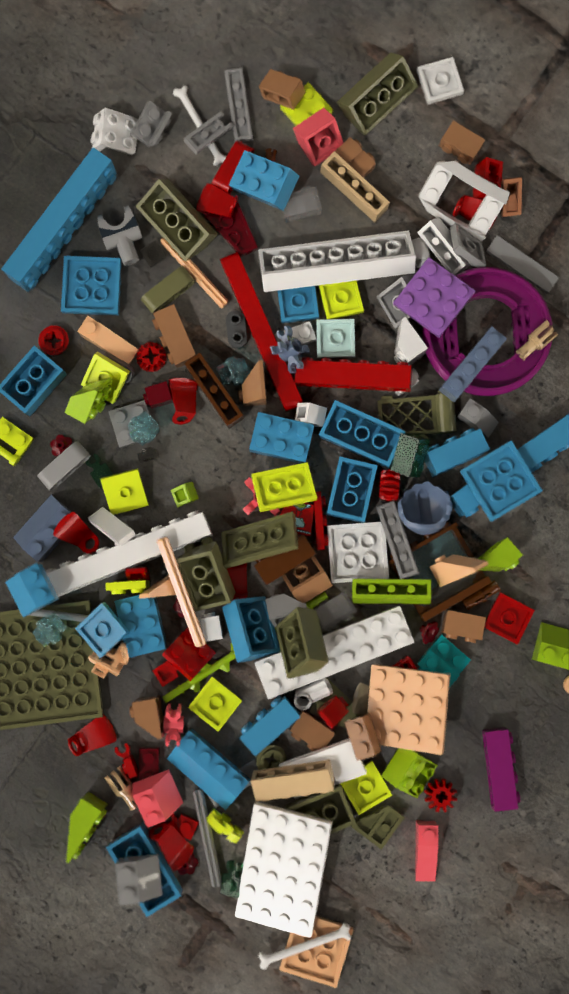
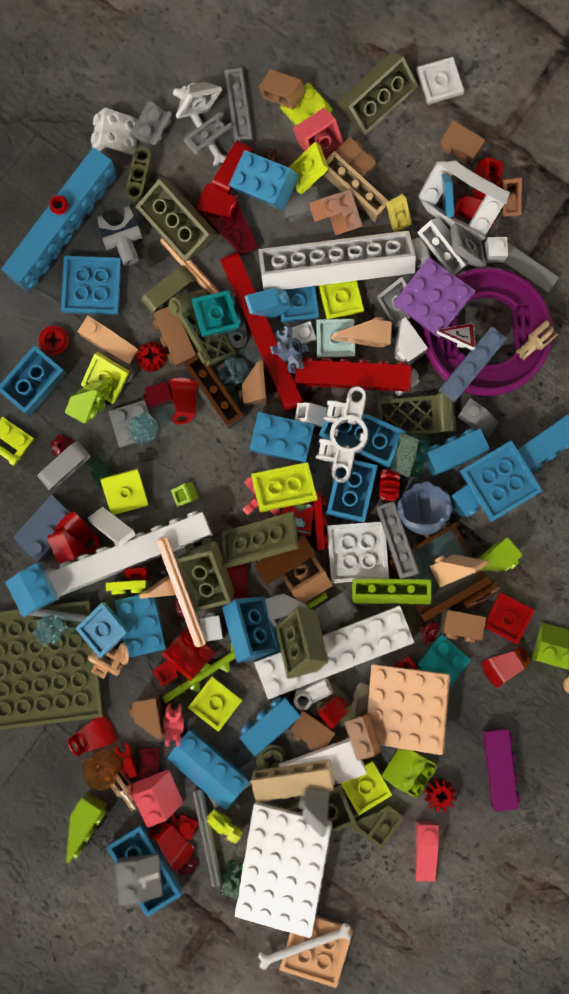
(56, 200): none -> red plate
(65, 546): none -> red slope
(93, 766): none -> clear orange plate
(139, 166): none -> olive beam
(182, 307): none -> olive piece
(198, 99): none -> white slope
(216, 313): none -> teal plate
(268, 302): none -> dark azure slope
(309, 167): none -> neon yellow plate
(315, 809): none -> light grey slope
(340, 209): none -> nougat brick
(348, 412): none -> white piece
(370, 333): none -> light nougat slope
(399, 213): none -> light yellow plate
(448, 201): none -> dark azure tile
(461, 334): none -> piece
(495, 249): none -> white brick
(504, 666): none -> red piece

